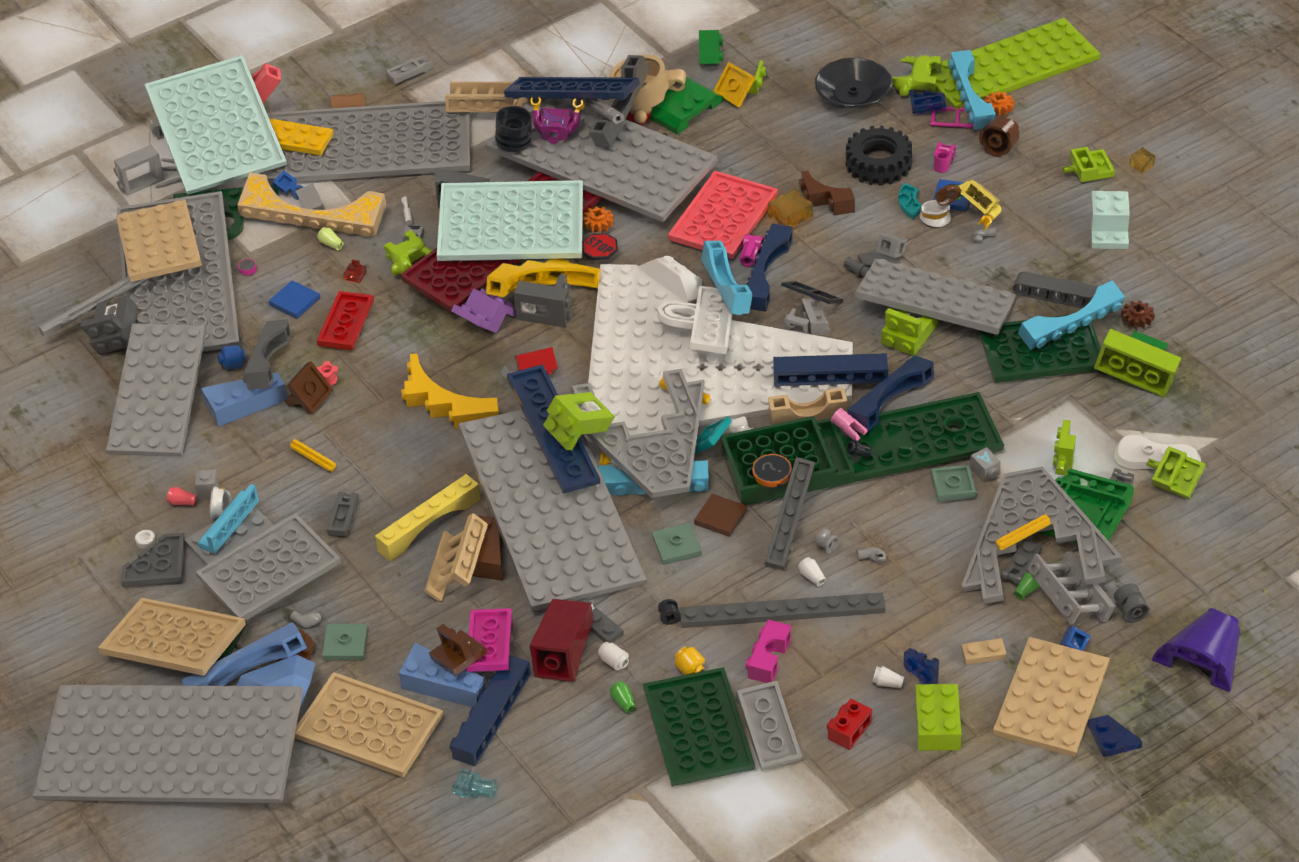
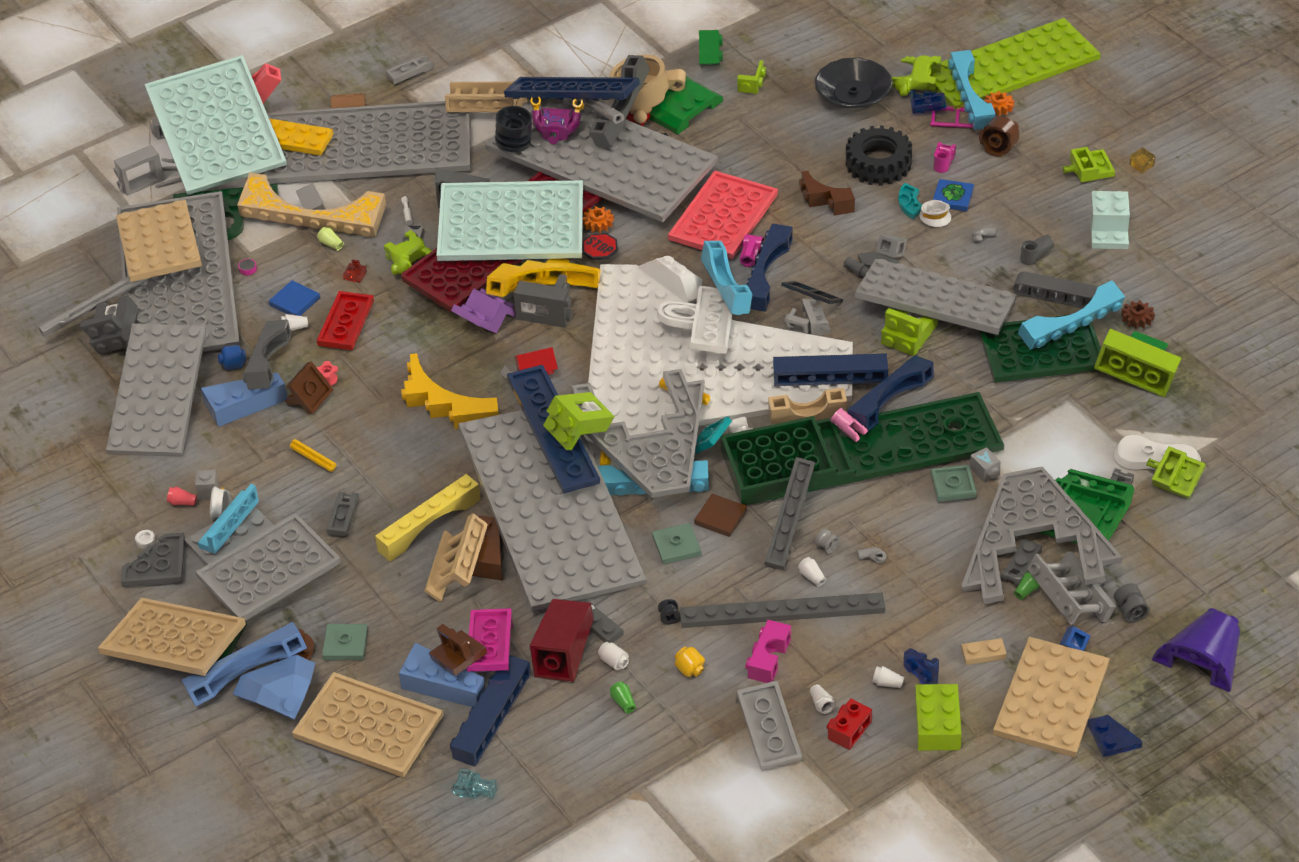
(169, 743): light grey plate -> none
(287, 184): blue plate -> none
(296, 322): none -> white cone
(307, 620): light grey arm -> none
(698, 726): dark green plate -> none
(734, 84): yellow tile -> none
(771, 470): black tile -> none
(790, 209): clear yellow hips -> none
(822, 699): none -> white cone
(854, 447): black pin -> none
(976, 195): light yellow torso -> none
(1023, 532): yellow axle -> none
(1032, 249): none -> dark grey piece
(1064, 448): lime plate -> none

